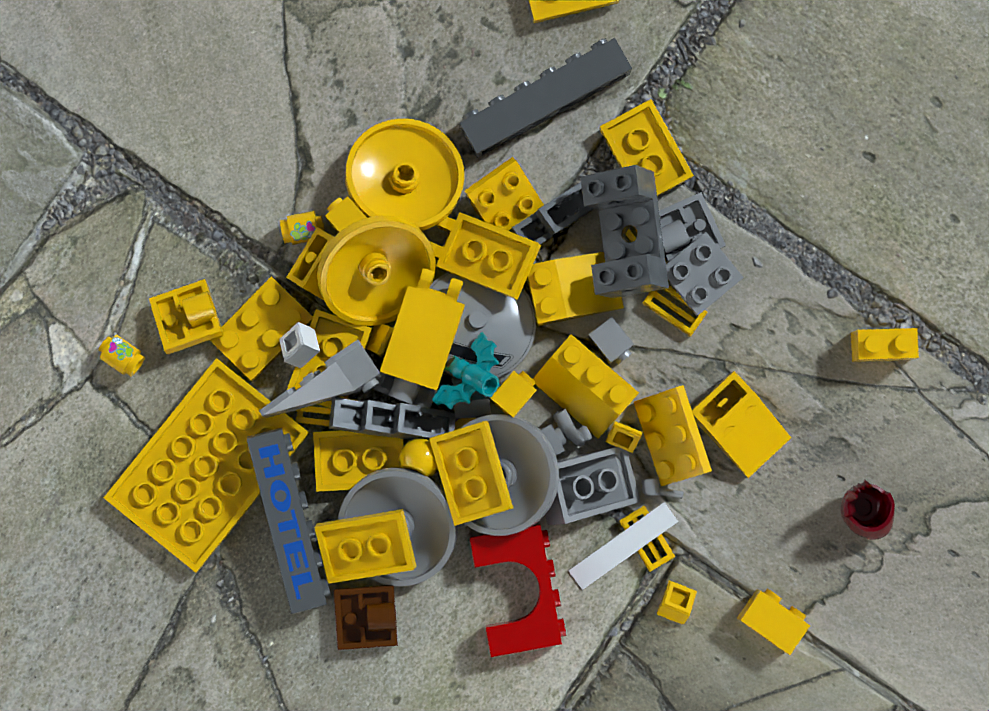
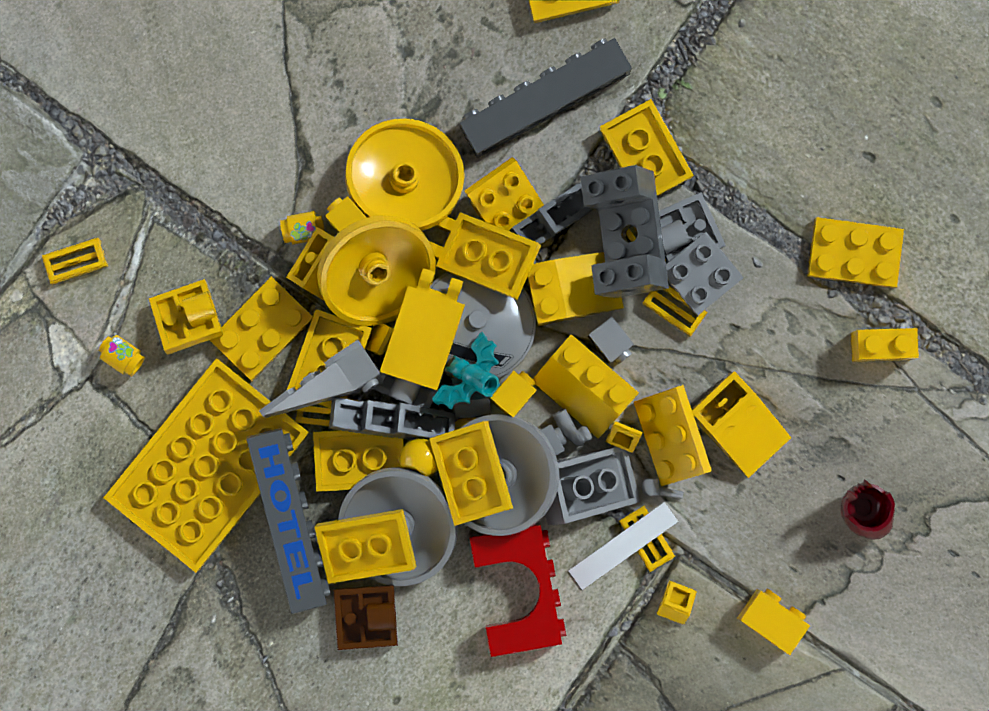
(99, 253): none -> yellow tile
(299, 345): white slope -> none
(855, 252): none -> yellow plate

